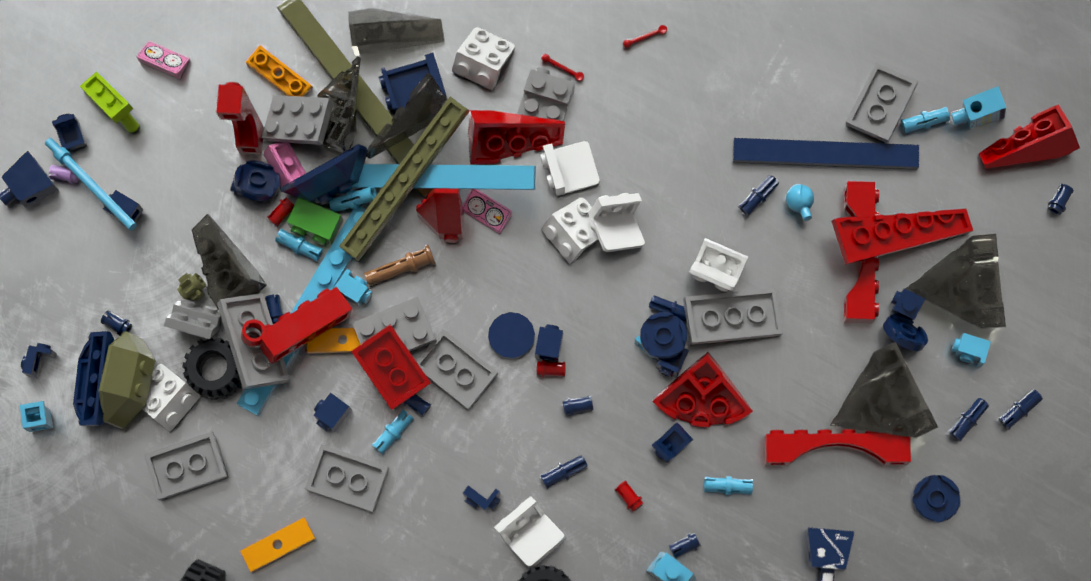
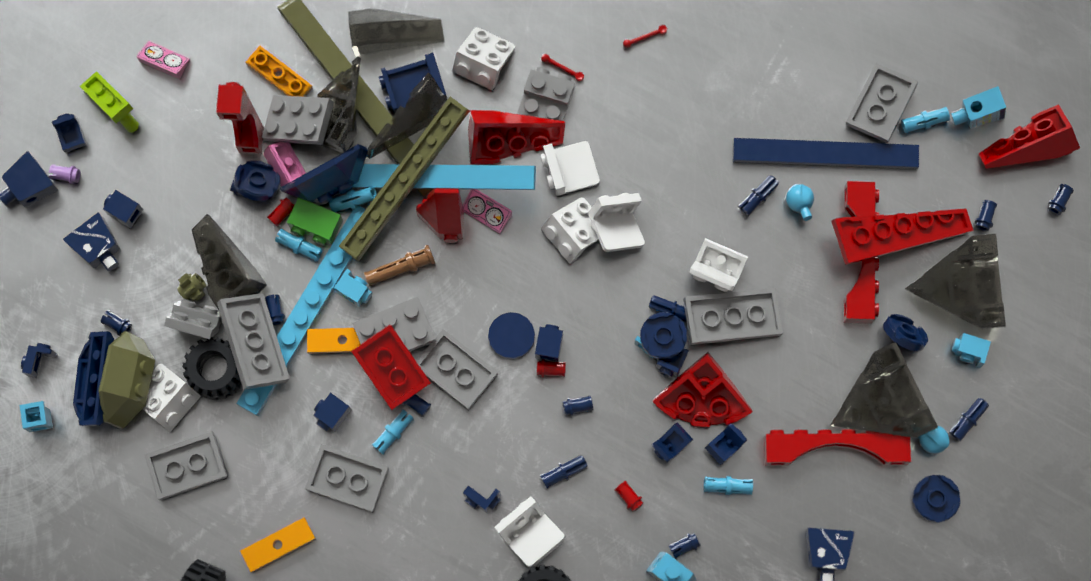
(64, 157): medium azure bar -> none
(94, 243): none -> dark blue torso
(300, 326): red hinge -> none
(726, 444): none -> dark blue bracket
(907, 303): dark blue brick -> none
(935, 440): none -> medium azure piece
(986, 214): none -> dark blue pin
(1021, 409): dark blue axle -> none

